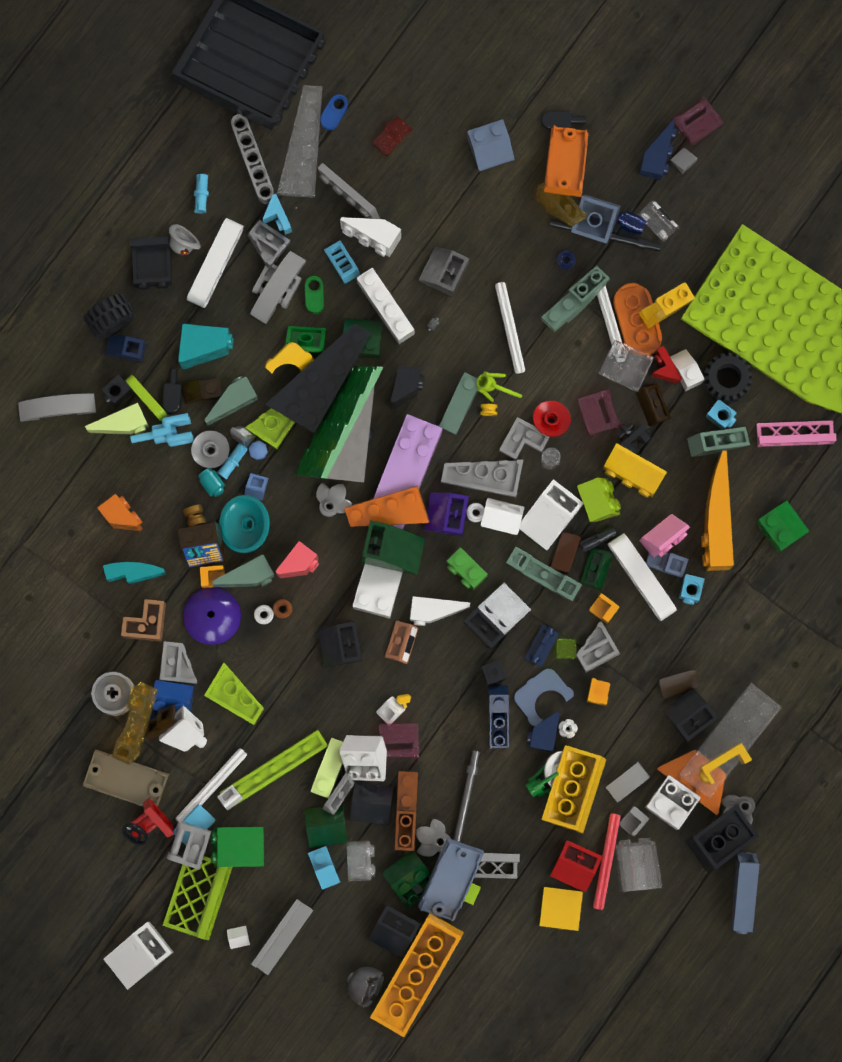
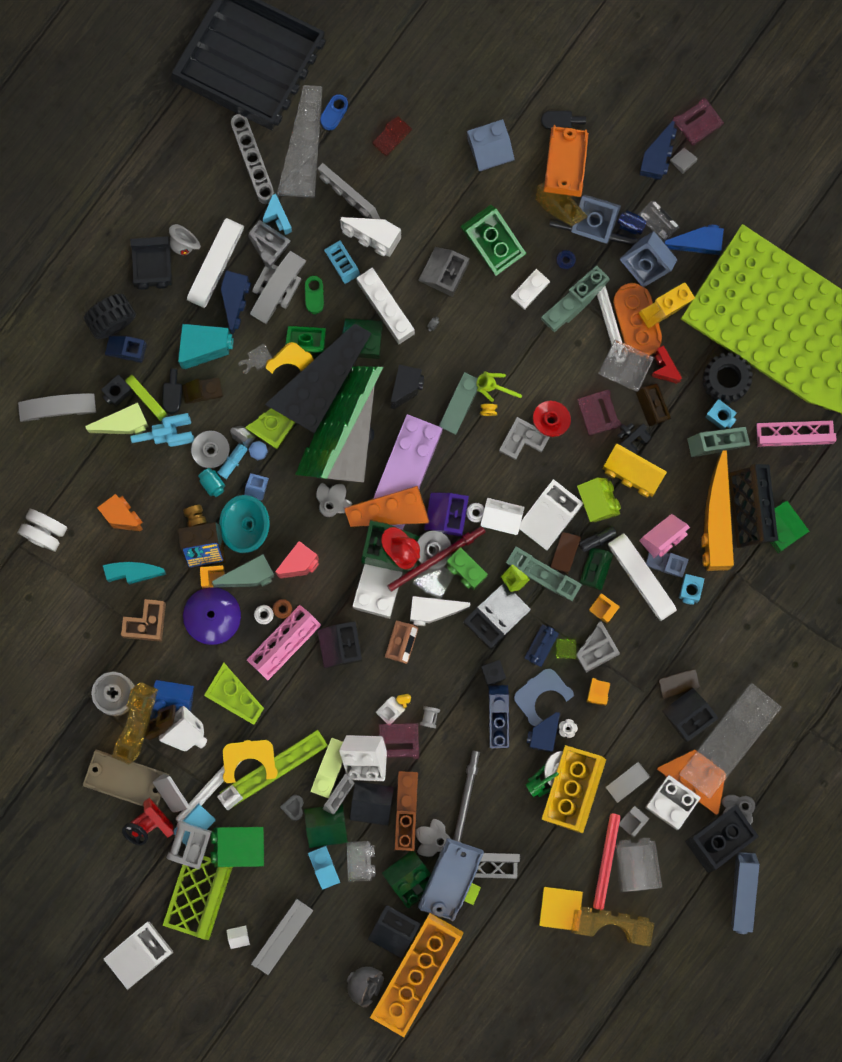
(42, 531): none -> white wheel
(170, 793): none -> light grey slope
(175, 664): light grey wing -> none
(201, 193): medium azure pin -> none
(233, 293): none -> dark blue slope
(234, 398): sand green slope -> none
(237, 752): none -> yellow piece
(258, 358): none -> clear plate
(286, 644): none -> bright pink fence
(293, 806): none -> dark grey tile
(400, 547): none -> red piece
(429, 717): none -> light grey bush
(434, 581): none -> clear piece
(438, 542): none -> light grey dish
(466, 539): none -> dark red bar
(485, 476): light grey wing -> none
(493, 239): none -> green slope
(510, 327): white axle -> none
(514, 578): none -> lime slope
(530, 289): none -> white plate
(550, 458): clear wheel -> none
(576, 866): red slope -> none
(636, 931): none -> clear yellow arch
(649, 259): none -> sand blue slope
(688, 370): white slope -> none
(702, 240): none -> blue slope
(737, 750): yellow panel -> none
(762, 505): none -> black fence

